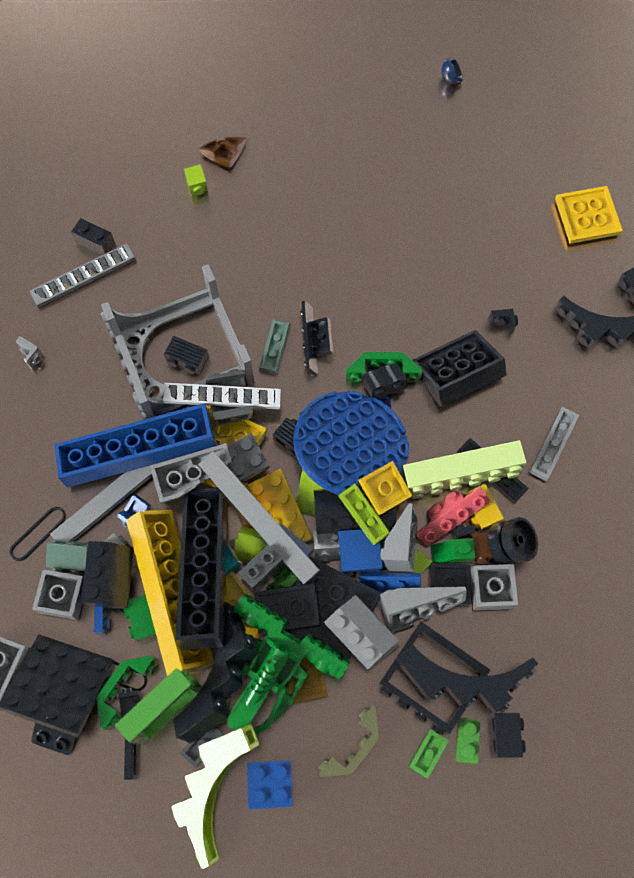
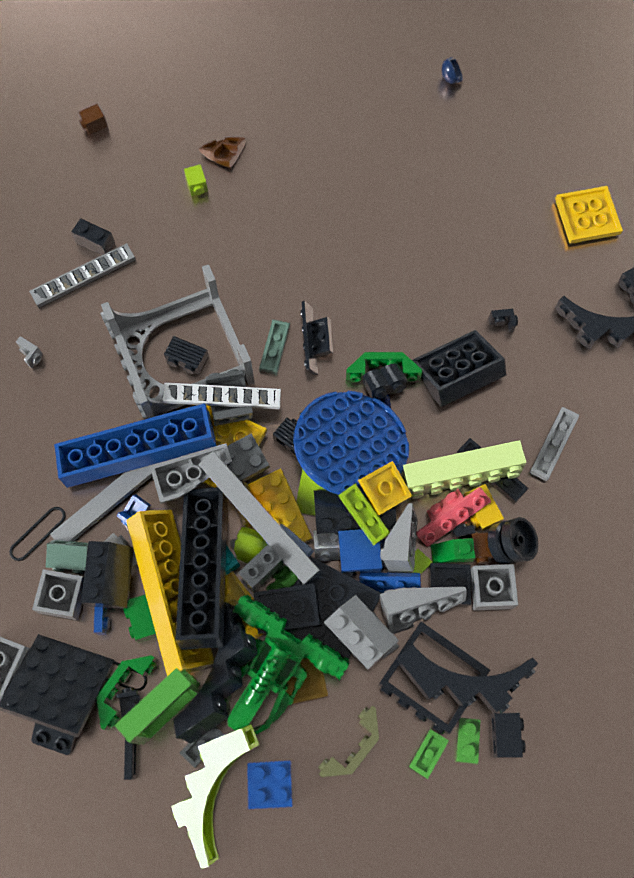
(92, 119): none -> reddish brown brick

